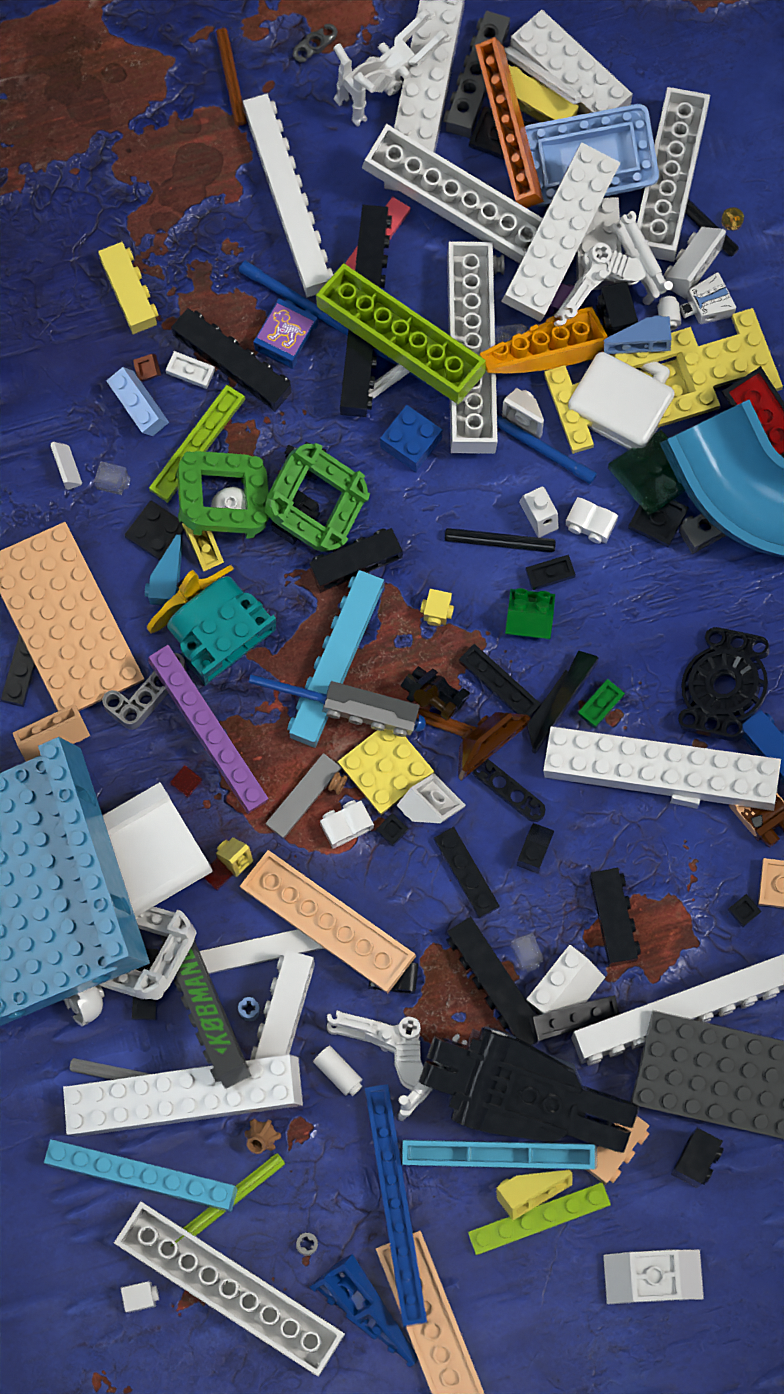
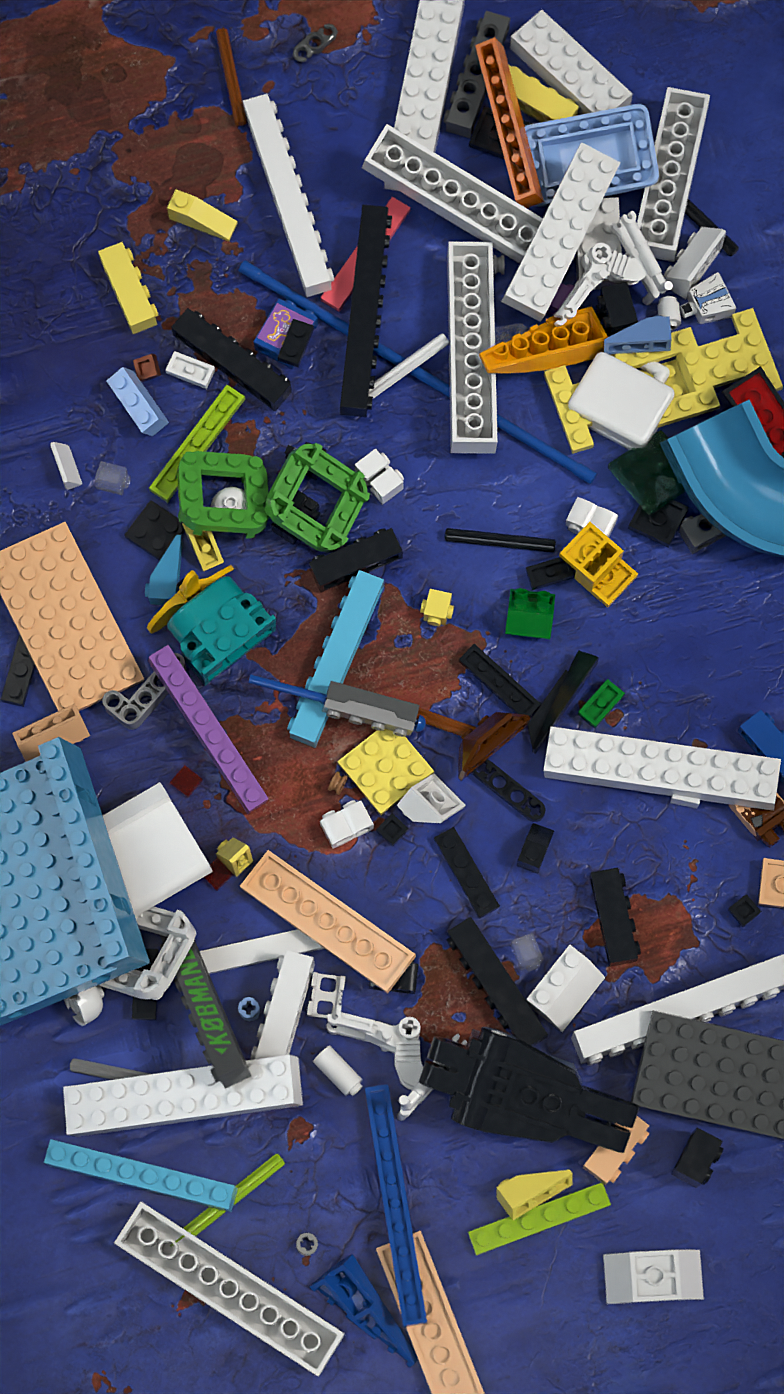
(139, 1296): white brick -> none
(200, 215): none -> light yellow slope
(261, 1136): medium nougat rock -> none
(295, 343): none -> black plate
(303, 796): light grey tile -> none
(319, 995): none -> white piece
(380, 476): none -> white piece
(382, 72): white piece -> none
(401, 333): lime brick -> none
(411, 438): blue brick -> none
(433, 690): black hips -> none
(500, 1154): medium azure brick -> none
(523, 411): white slope -> none
(538, 509): white torso -> none
(542, 75): white axle -> none
(573, 1017): black plate -> none
(598, 564): none -> yellow bracket
(720, 661): black piece -> none
(732, 218): clear yellow tile -> none

